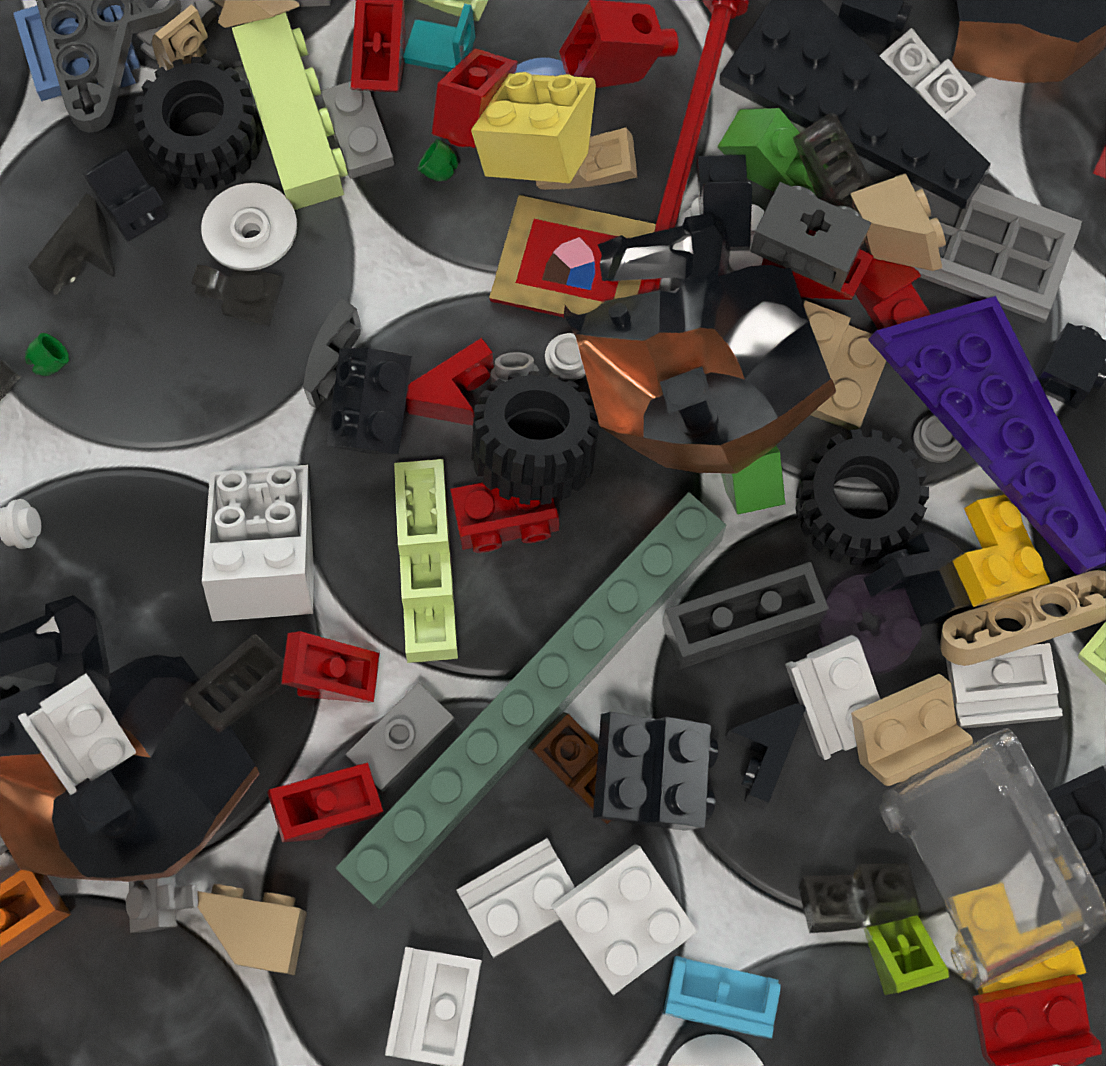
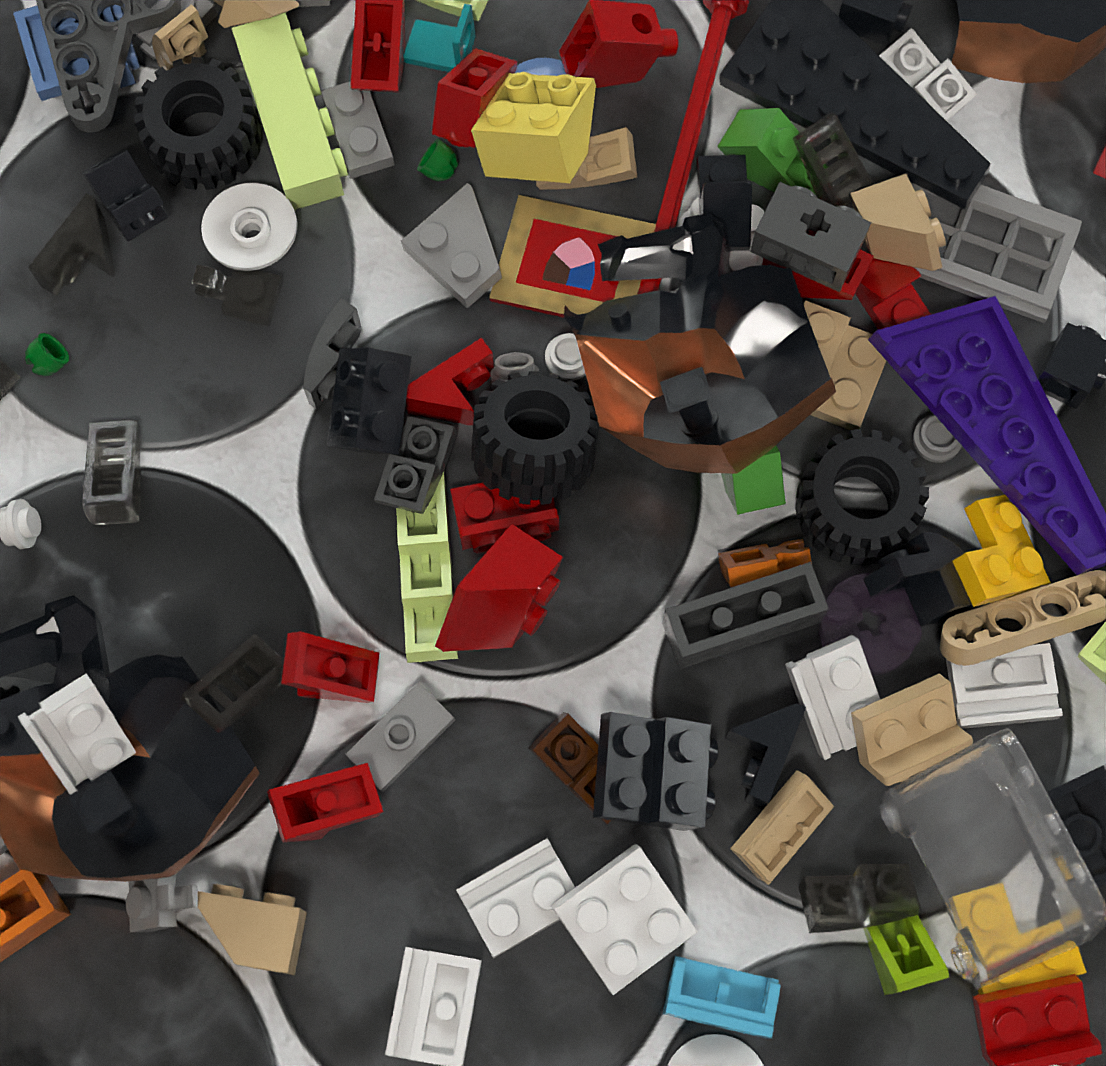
(112, 501): none -> clear smoke slope
(259, 544): white slope -> none
(415, 473): none -> dark grey slope
(456, 248): none -> light grey wing
(502, 595): none -> red slope
(531, 701): sand green brick -> none
(761, 561): none -> orange plate
(782, 827): none -> tan plate

